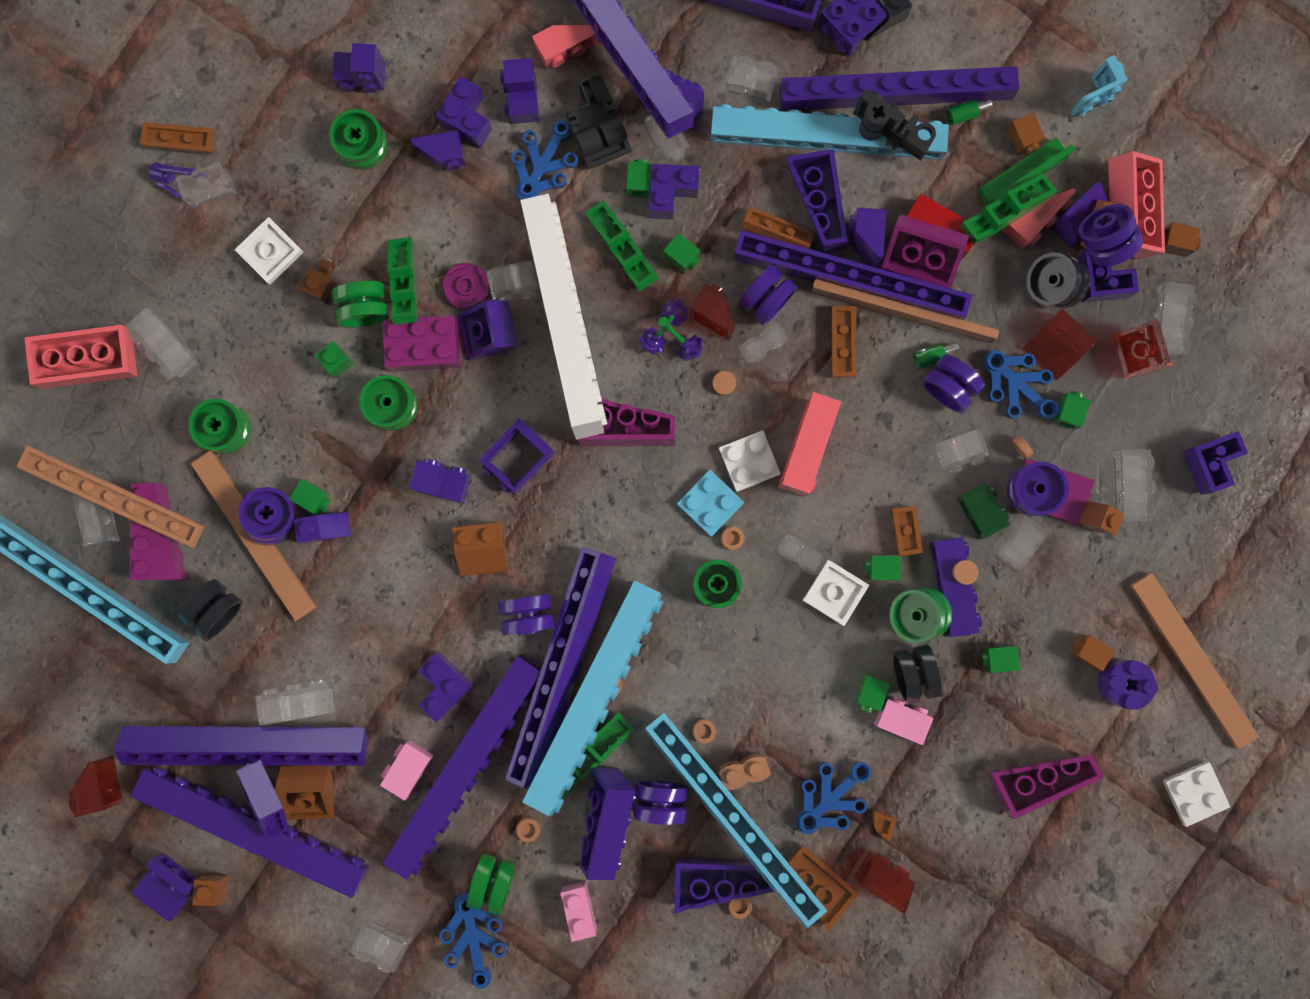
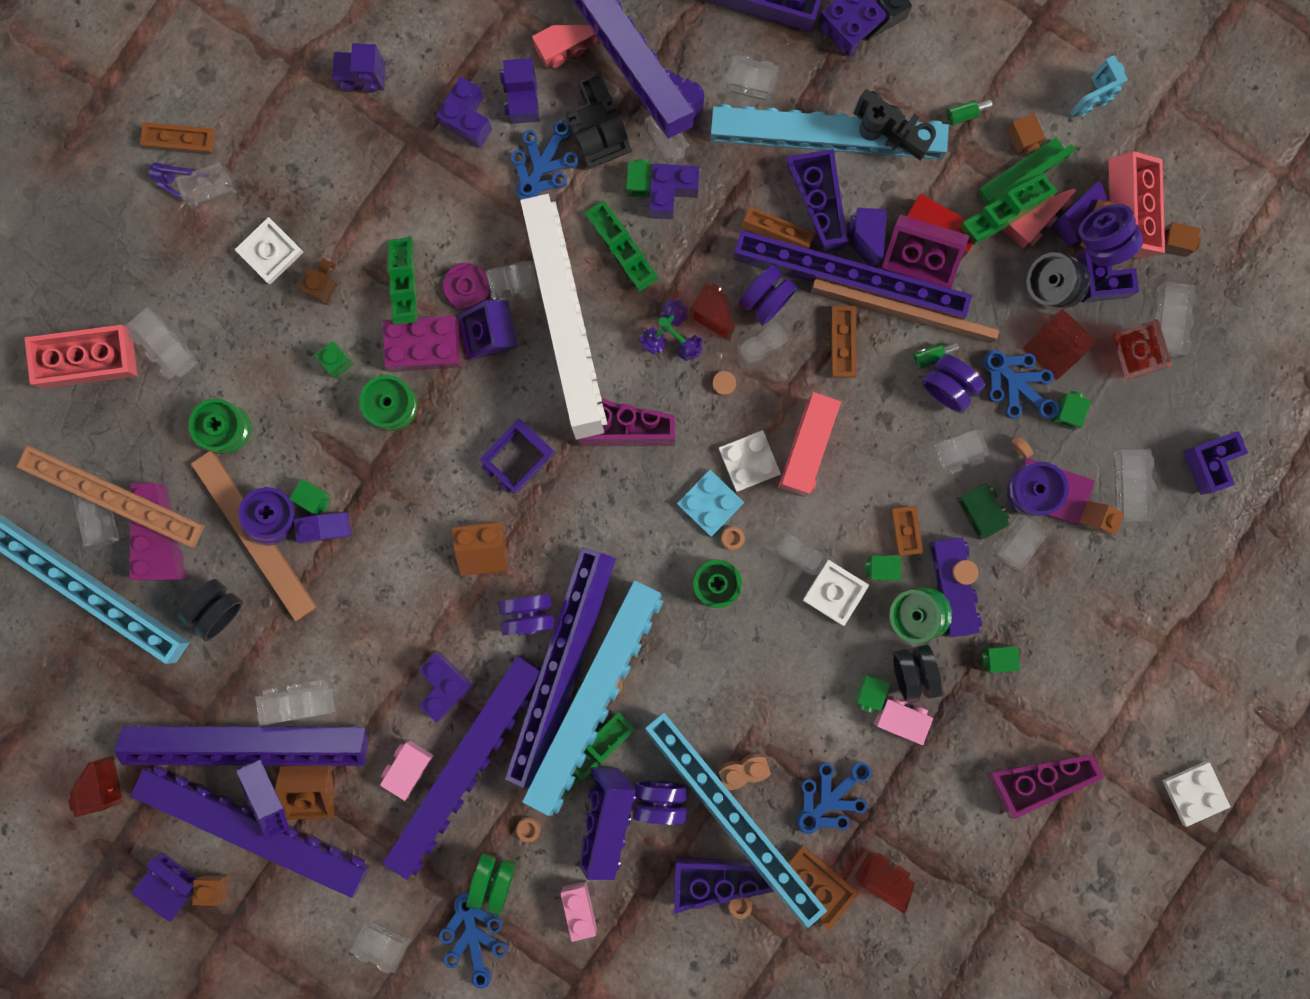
(358, 139): green wheel -> none
(360, 304): green wheel -> none
(434, 480): dark purple brick -> none
(442, 149): dark purple slope -> none
(682, 254): green brick -> none
(703, 731): nougat tile -> none
(883, 824): dark orange tile -> none
(900, 88): dark purple brick -> none
(1092, 652): dark orange brick -> none
(1140, 685): dark purple brick -> none
(1194, 661): nougat tile -> none

